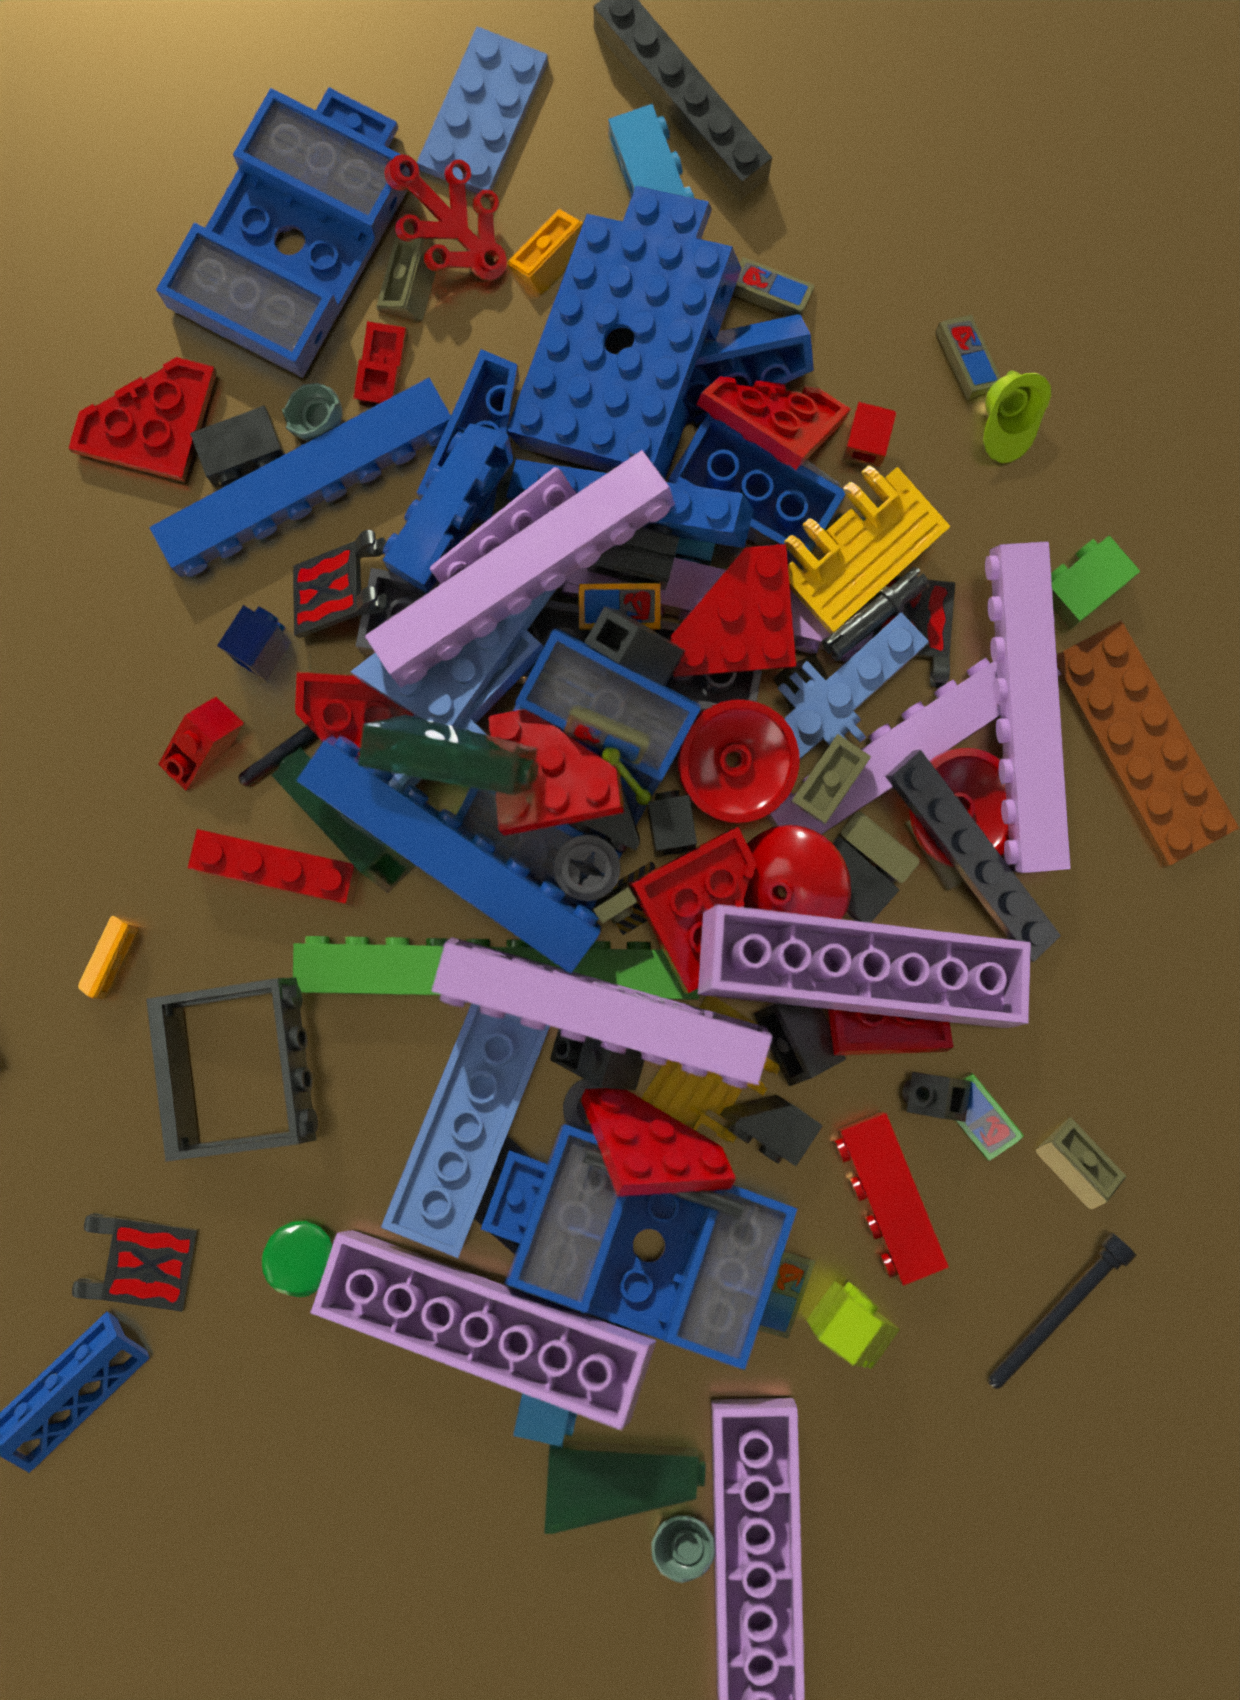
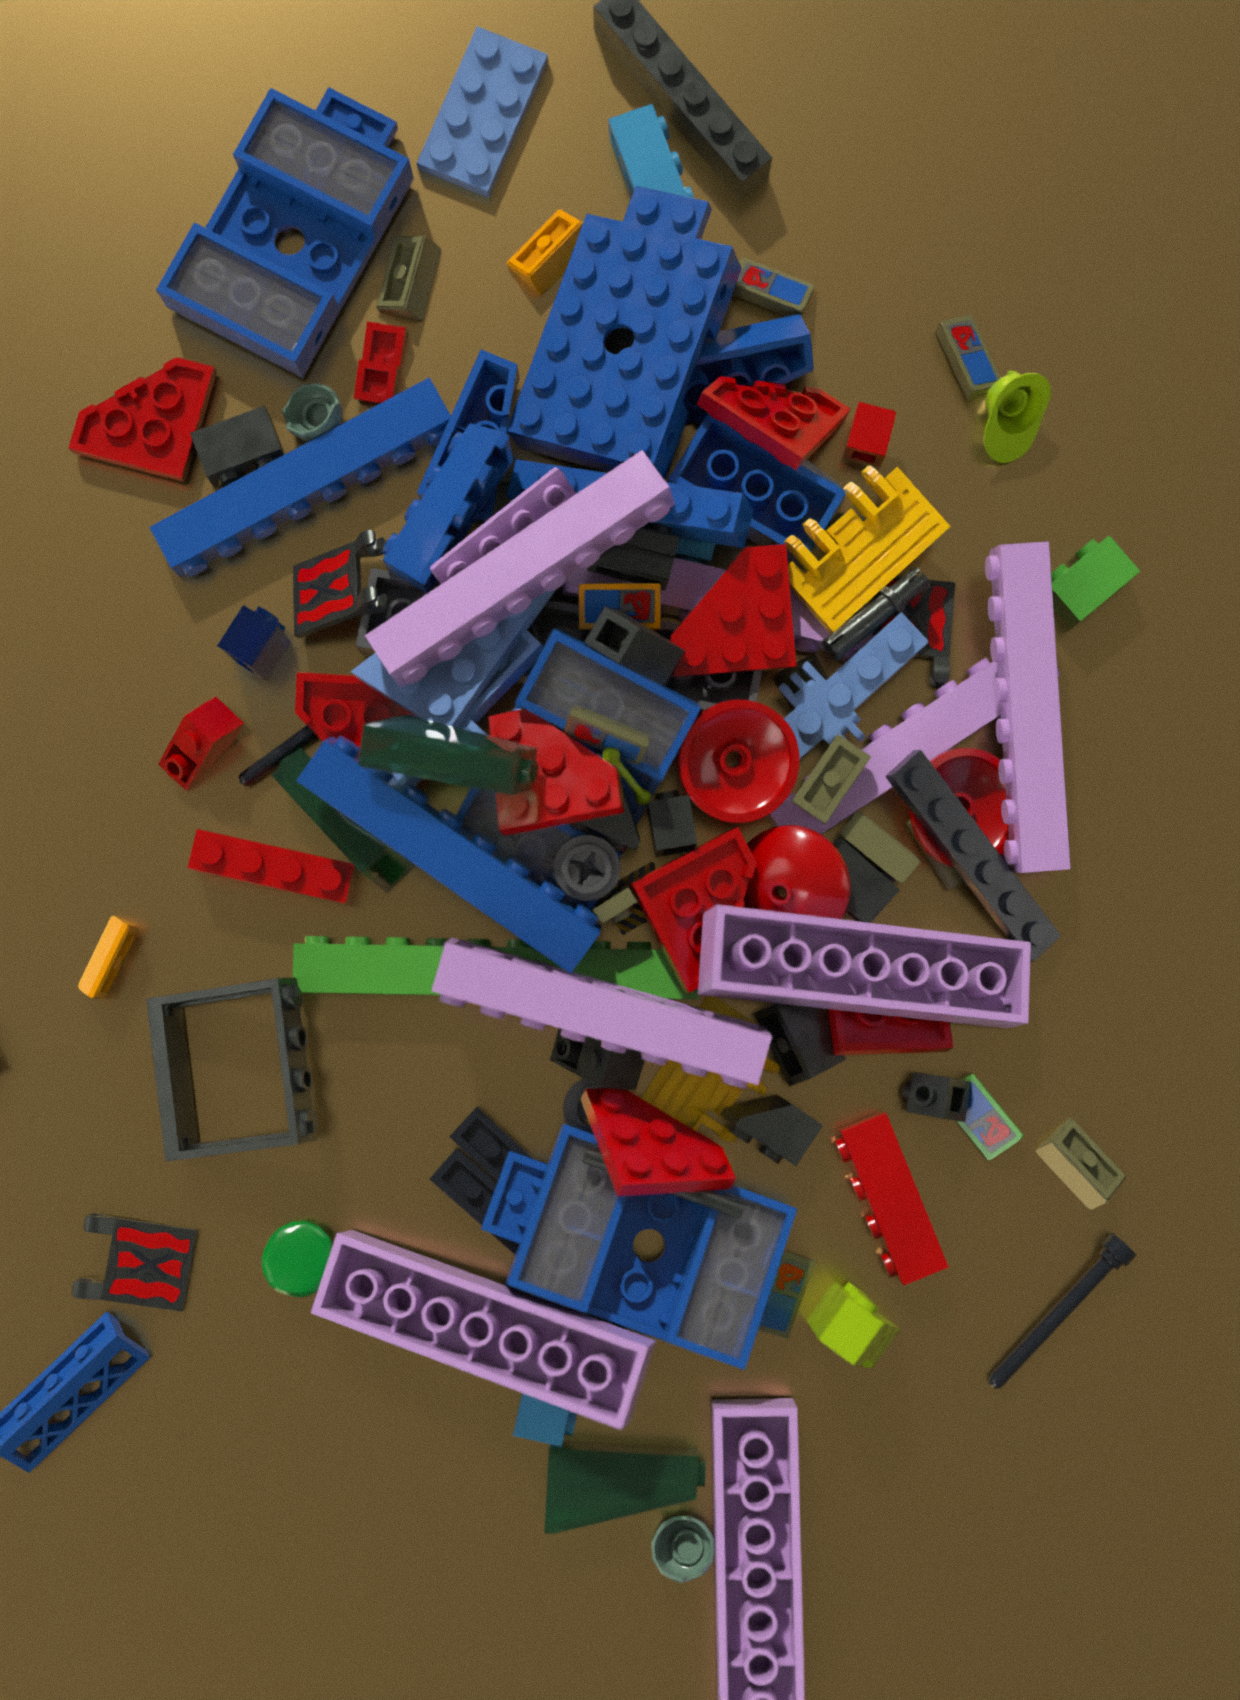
(452, 220): red plant -> none
(464, 1130): medium blue plate -> none
(1144, 744): dark orange plate -> none

